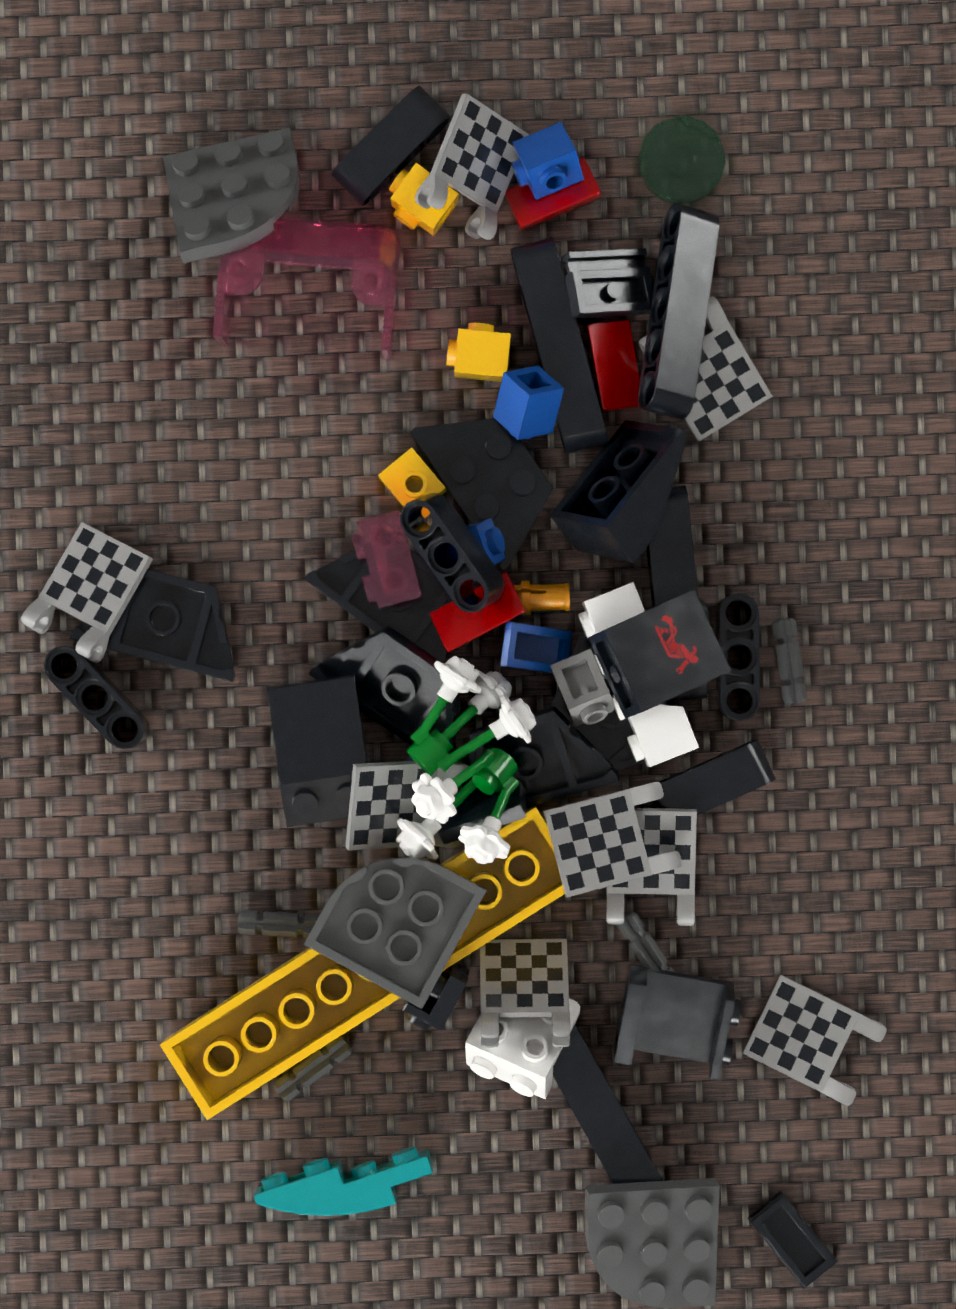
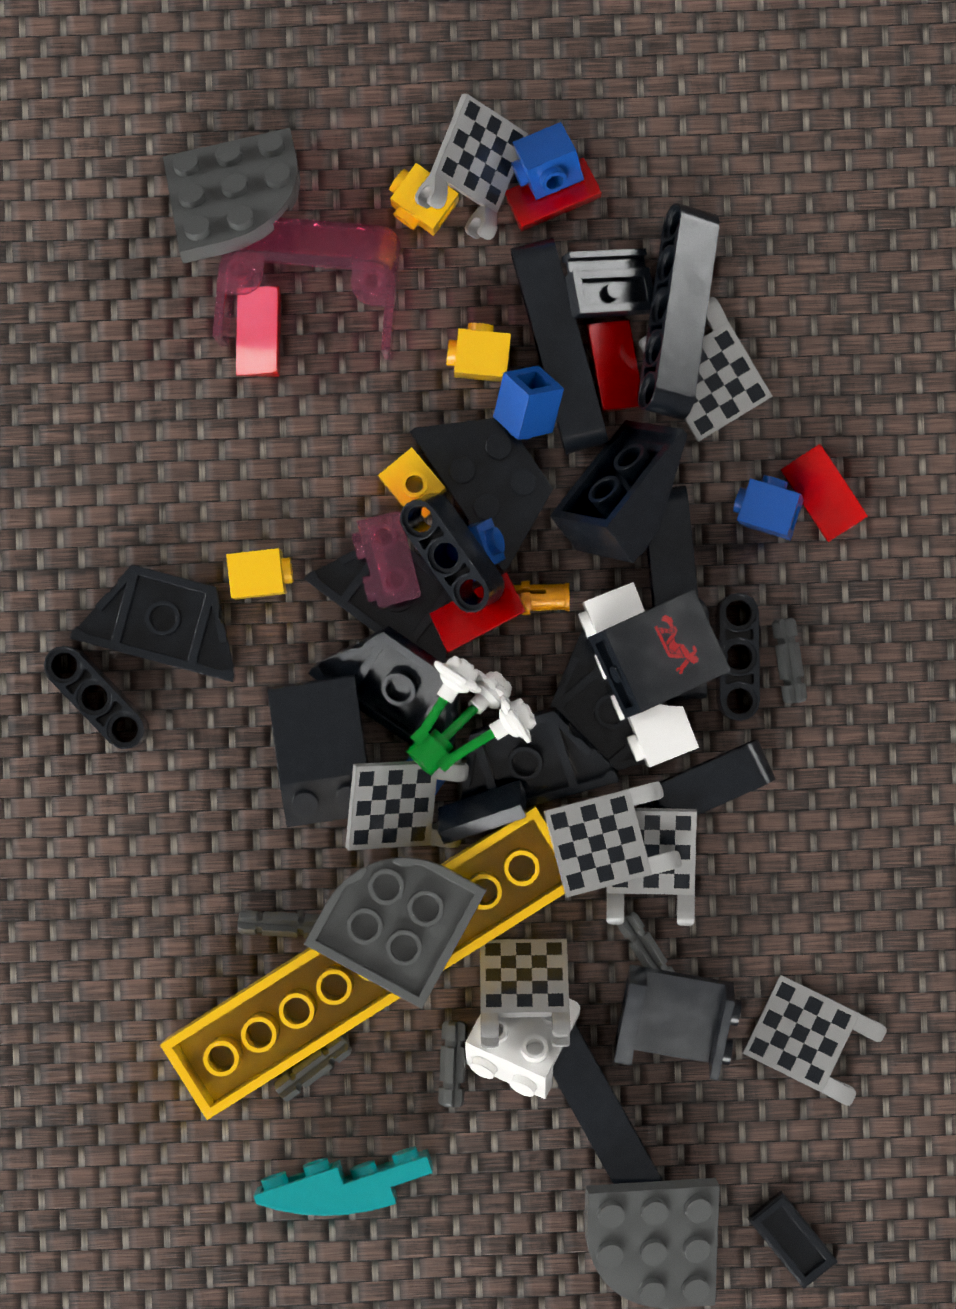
(92, 585): light grey flag -> none
(258, 573): none -> yellow brick
(259, 332): none -> slope
(391, 145): black beam -> none
(437, 803): white plant -> none
(440, 1001): black bracket -> none
(452, 1063): none -> dark grey axle
(534, 647): blue slope -> none
(583, 688): light grey bracket -> none
(681, 160): clear green tile -> none
(768, 507): none -> blue brick
(824, 492): none -> red slope

